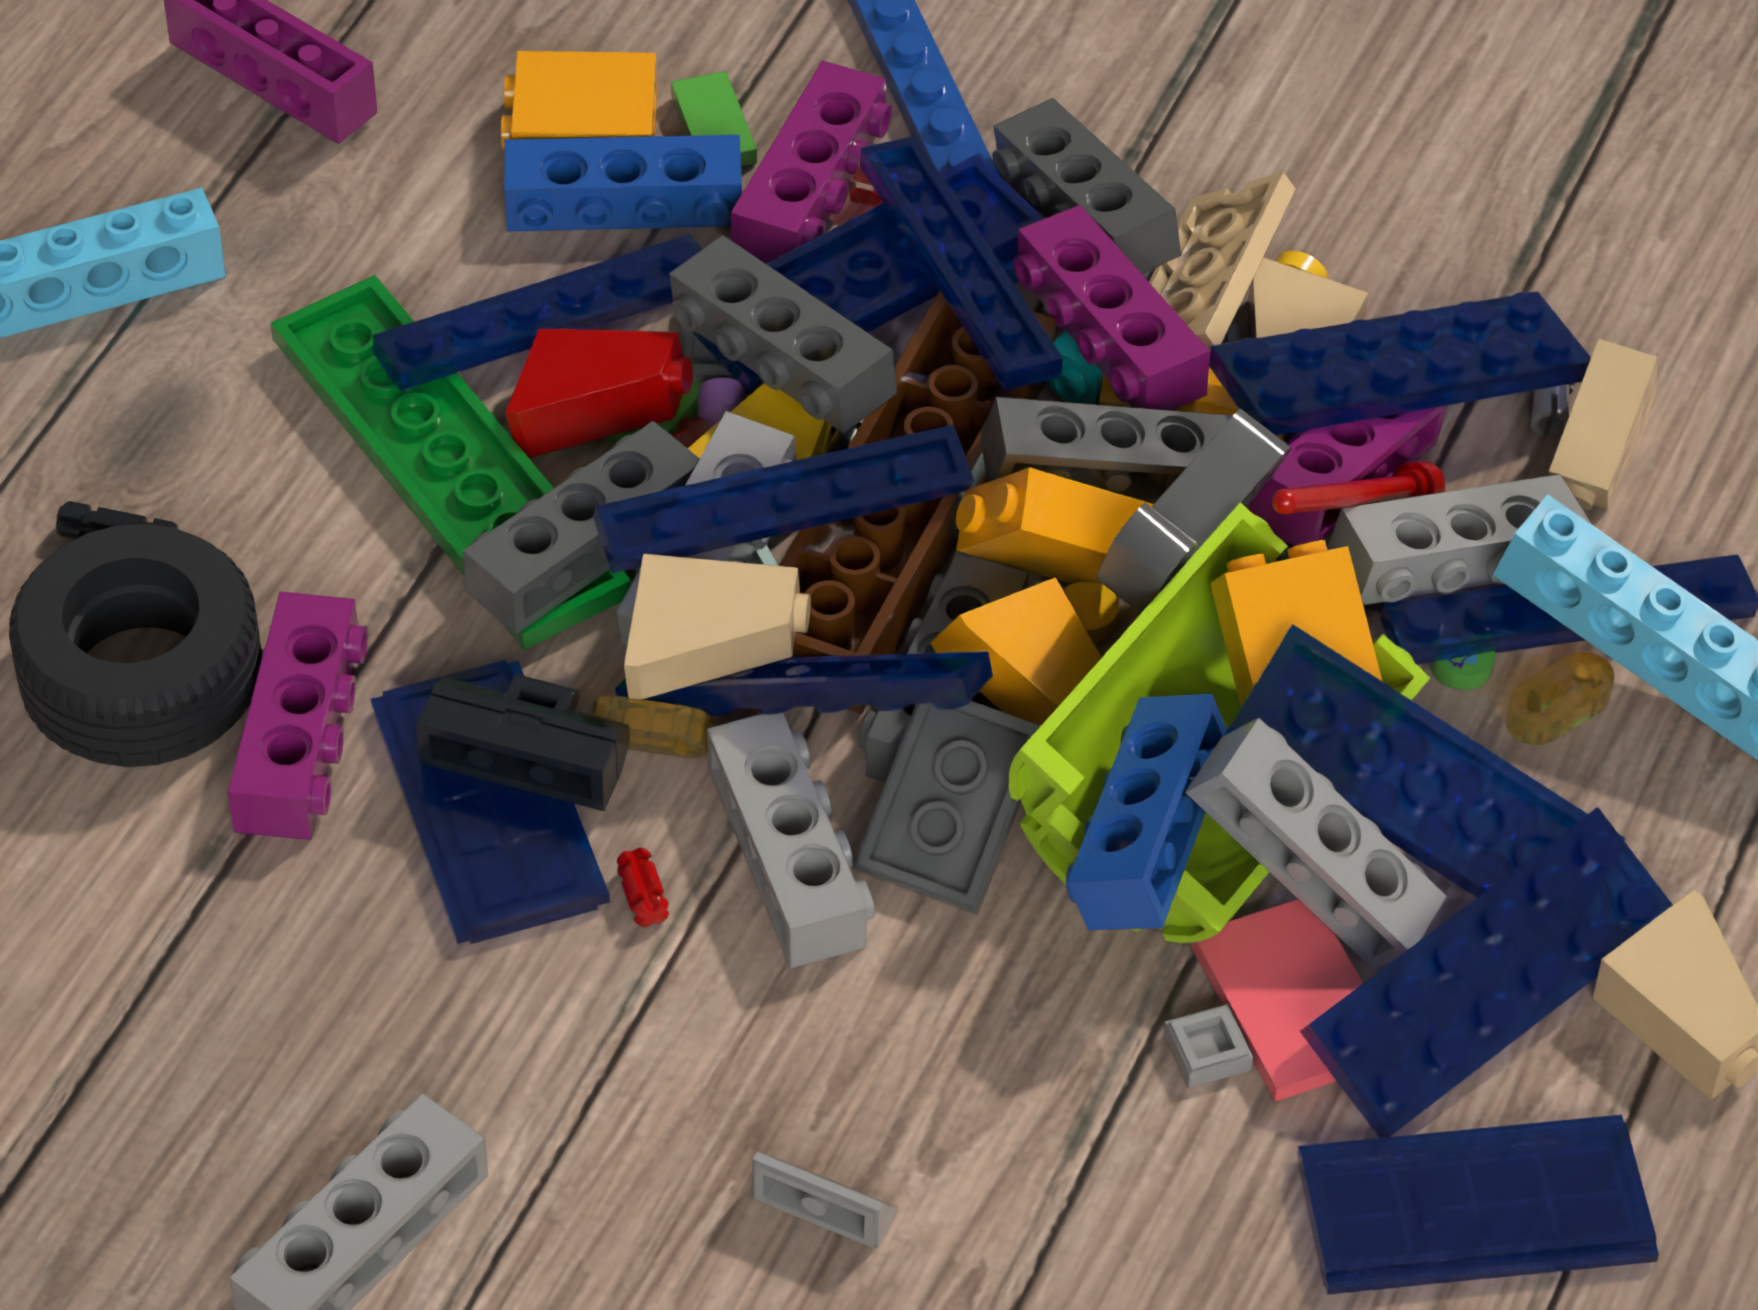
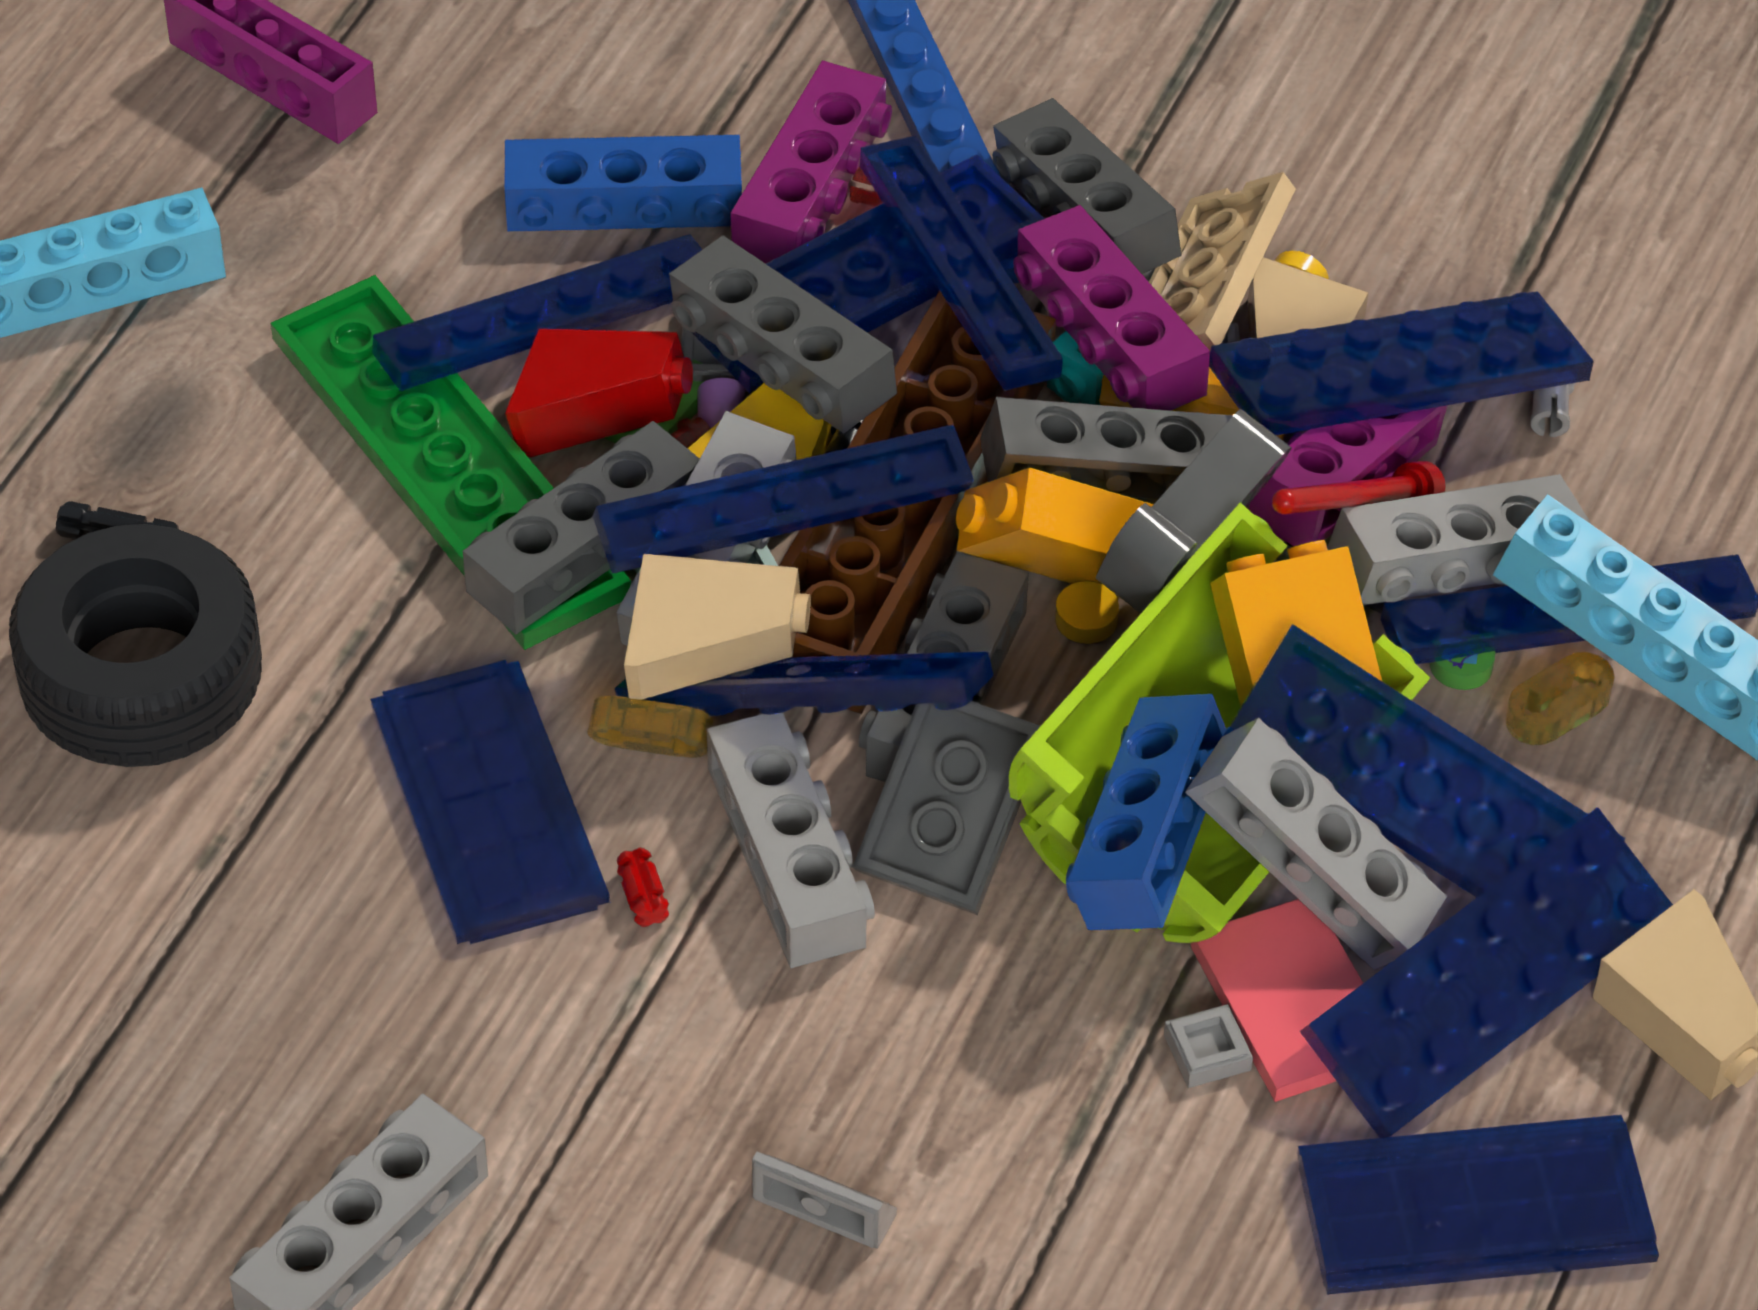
(296, 716): magenta brick -> none
(524, 739): black piece -> none
(580, 95): light orange brick -> none
(711, 108): bright green tile -> none
(1033, 649): light orange slope -> none
(1606, 422): tan slope -> none

